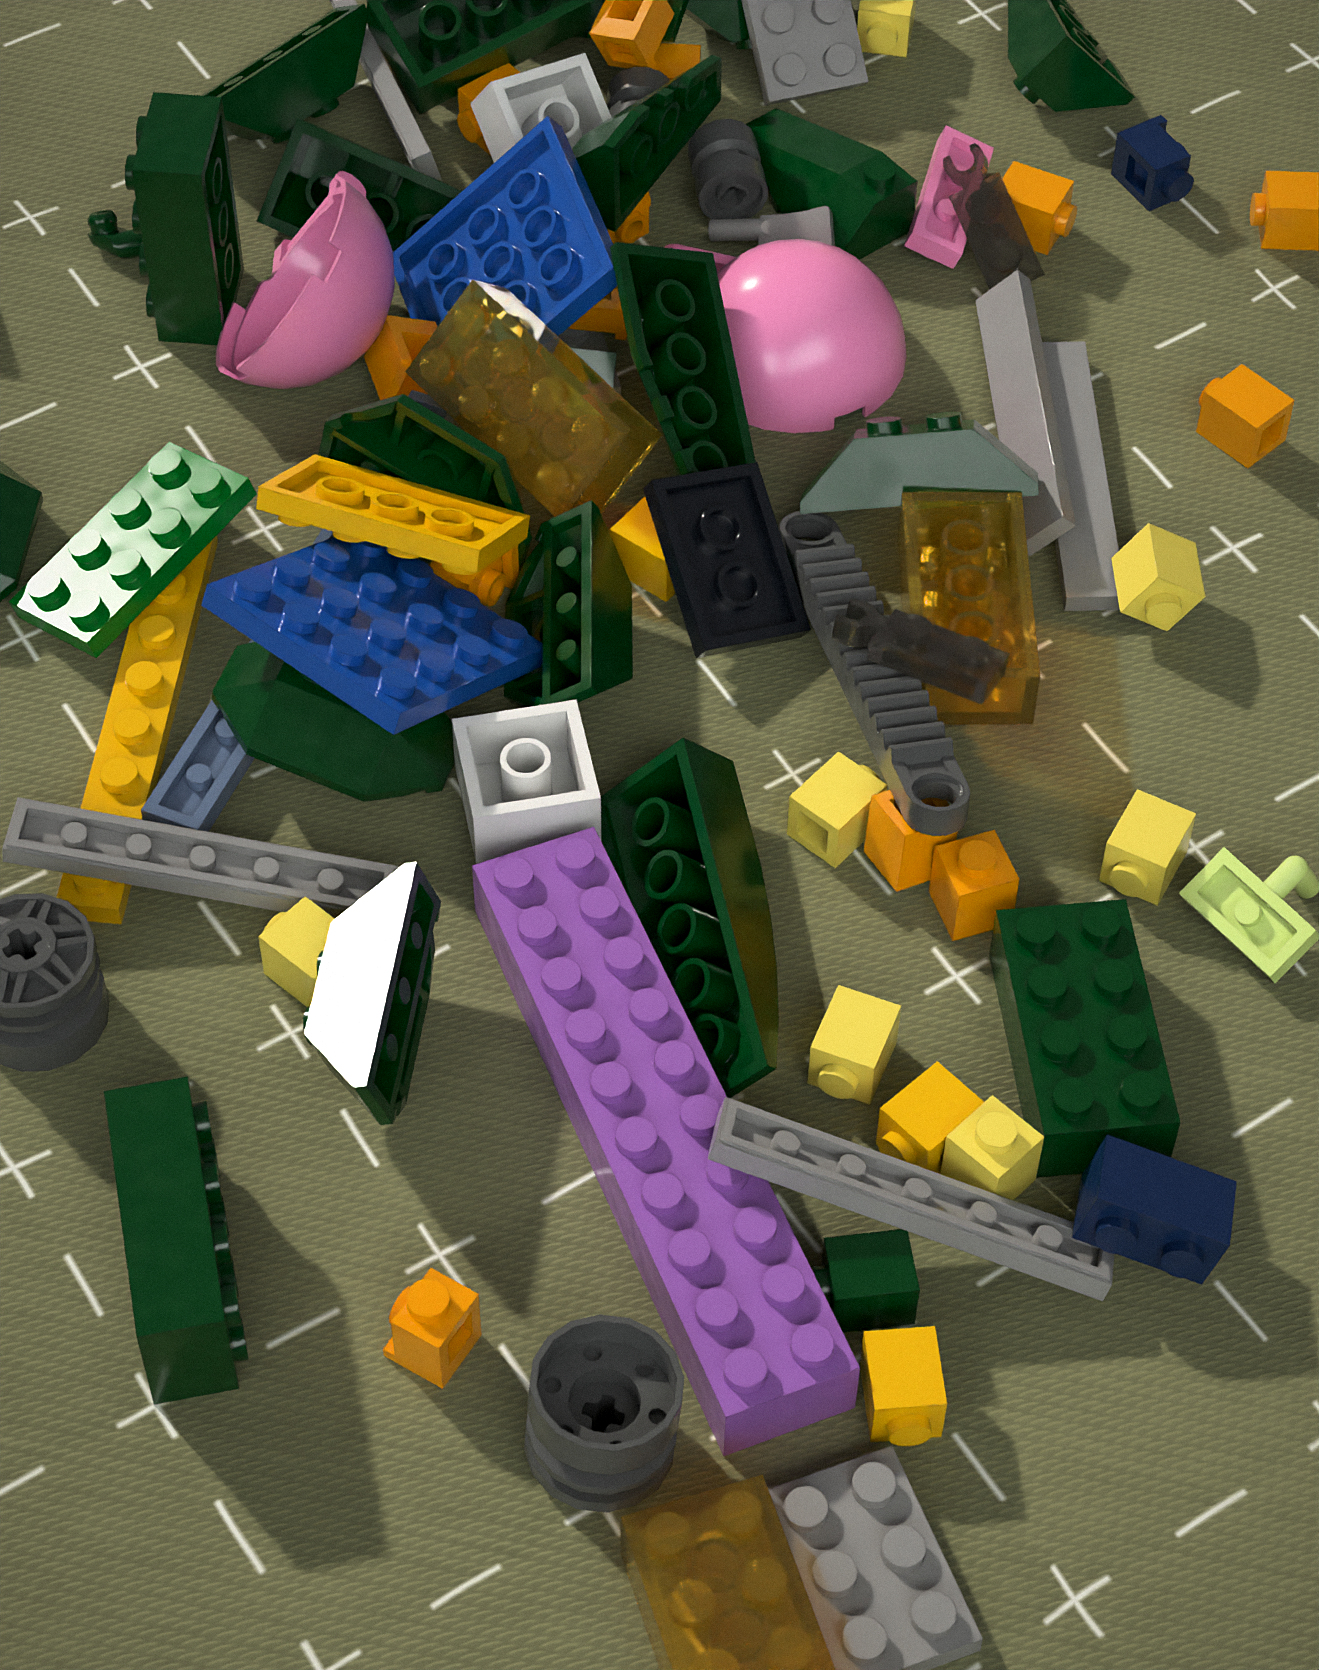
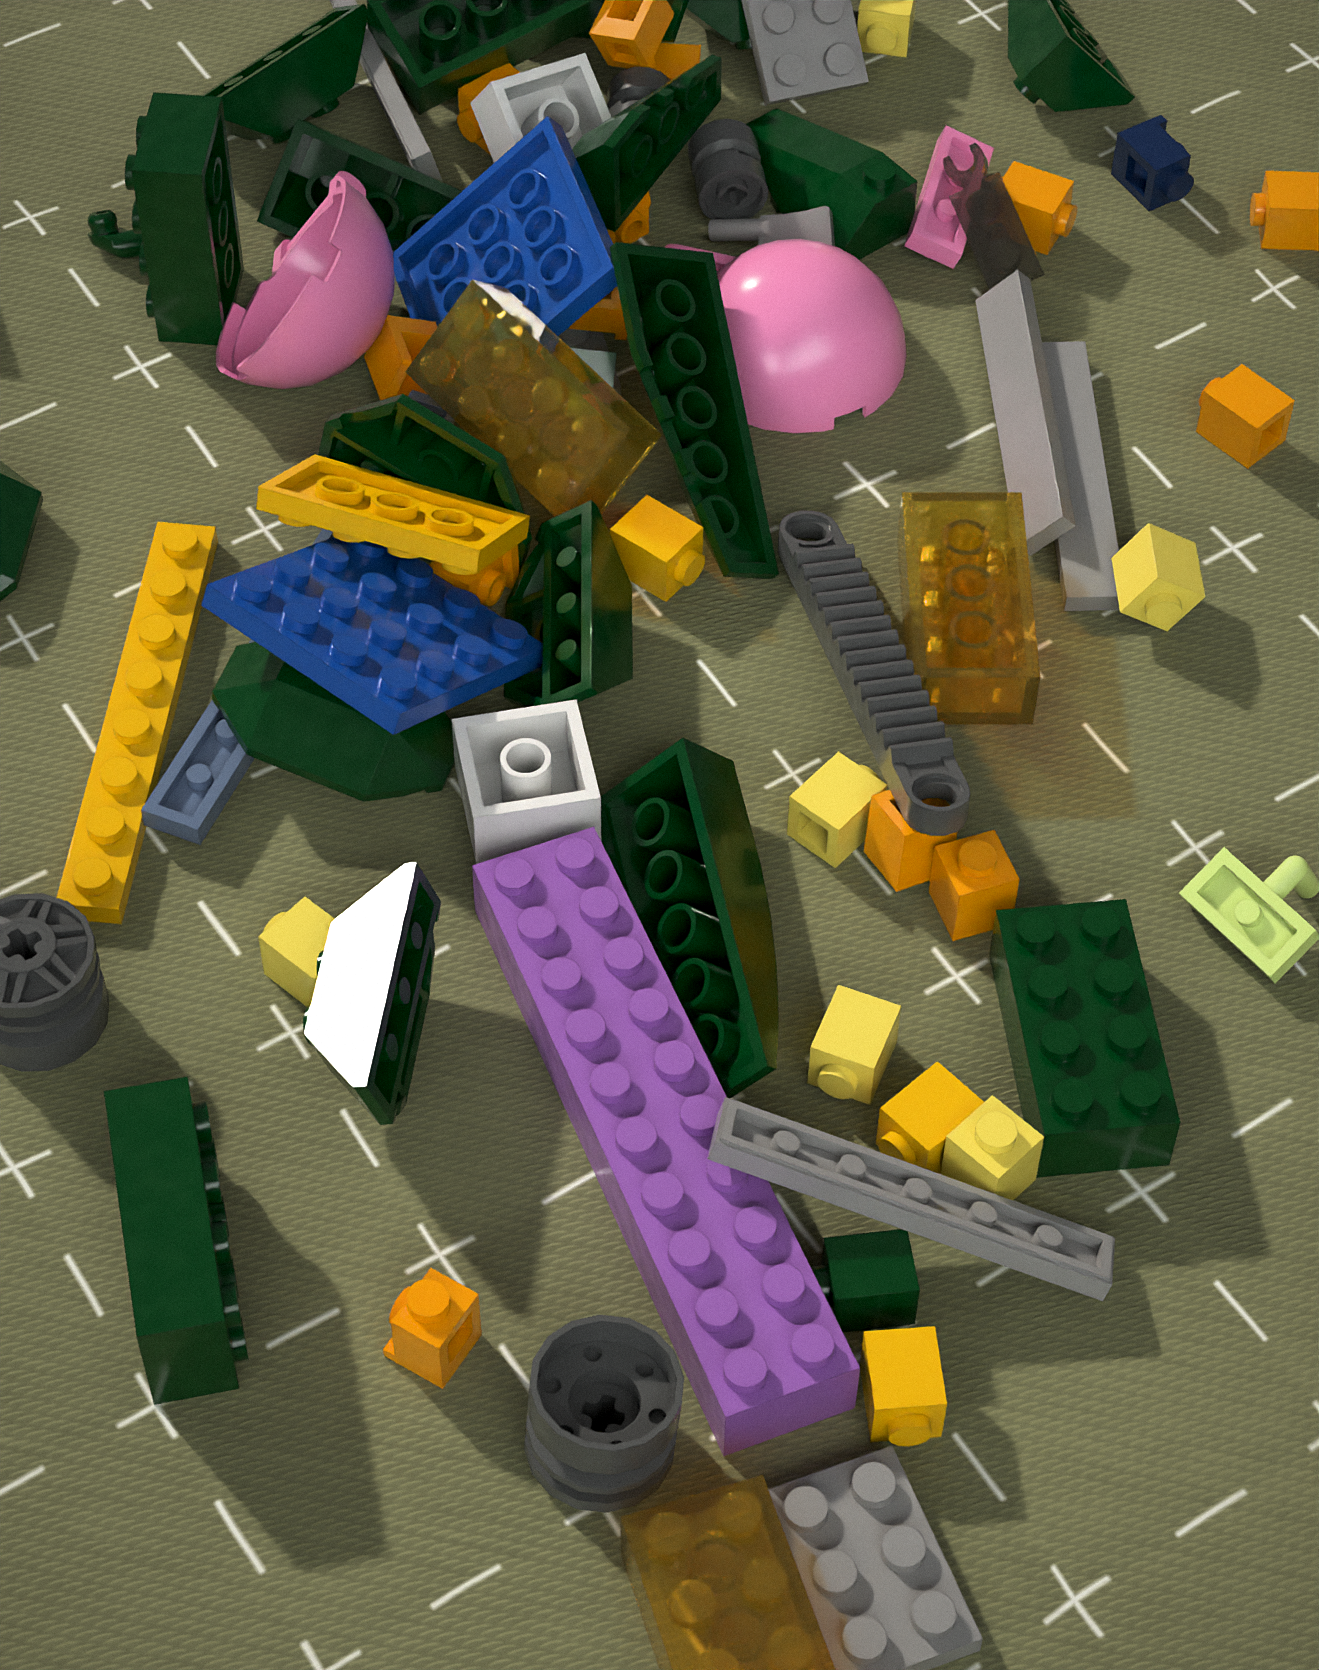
(132, 549): plate -> none
(185, 859): light grey tile -> none
(726, 559): black plate -> none
(923, 650): clear smoke plate -> none
(925, 457): wedge -> none
(1147, 847): light yellow brick -> none
(1155, 1210): dark blue brick -> none

